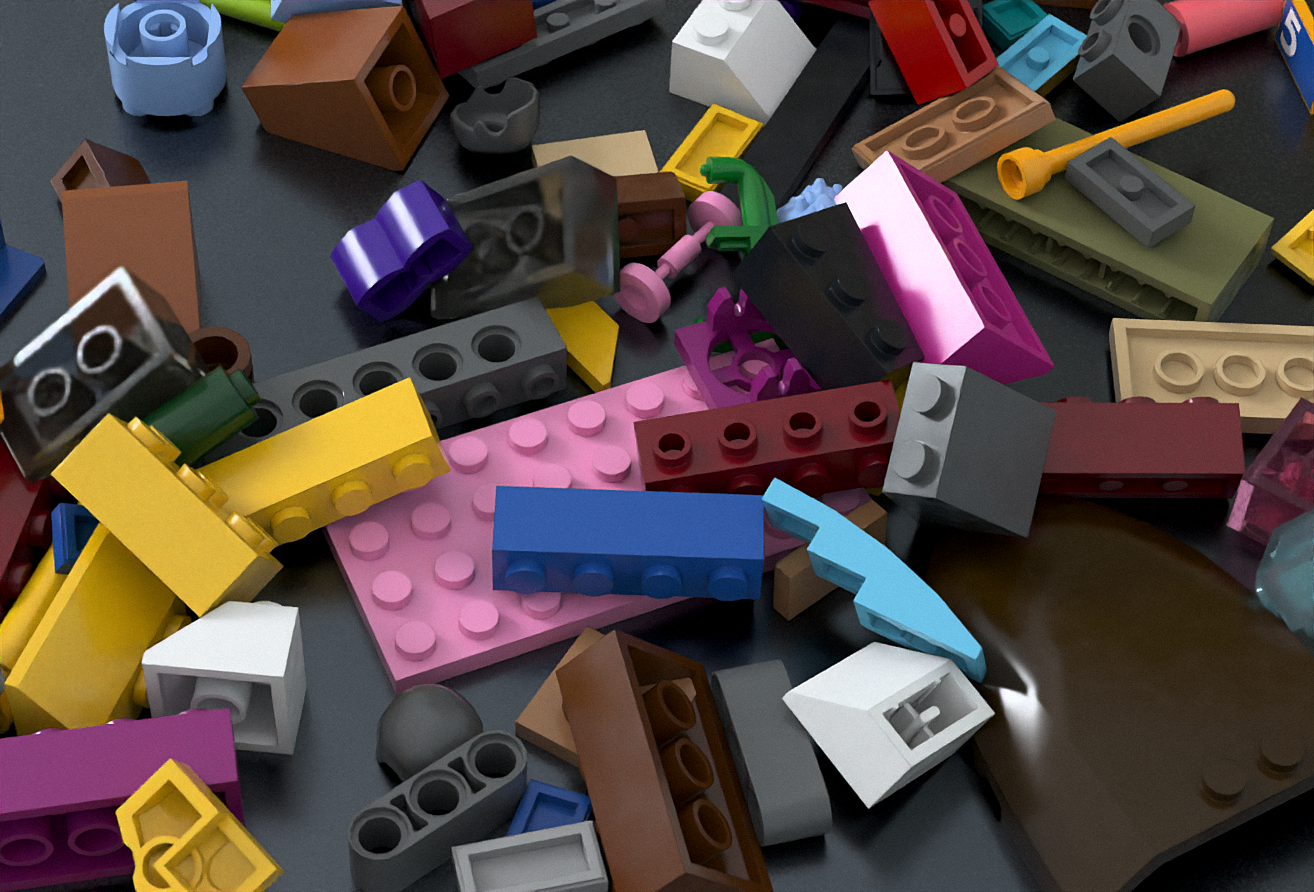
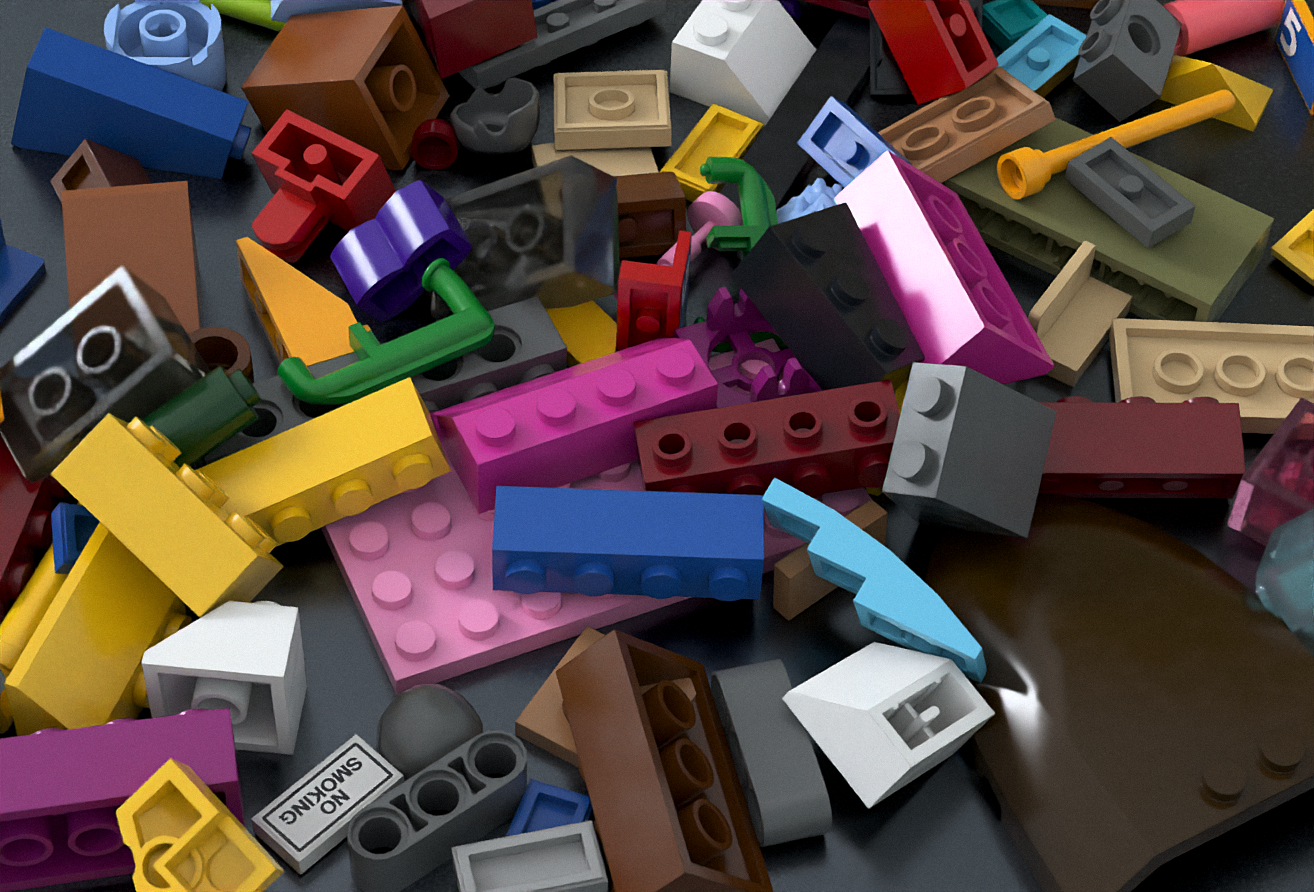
(128, 106): none -> blue slope
(292, 308): none -> light orange slope
(314, 182): none -> red brick
(319, 807): none -> white tile
(402, 357): none -> green piece
(434, 144): none -> dark red hinge
(571, 419): none -> dark pink slope
(611, 110): none -> tan tile
(653, 297): none -> red panel
(843, 142): none -> panel
(1076, 316): none -> tan panel
(1195, 78): none -> yellow slope

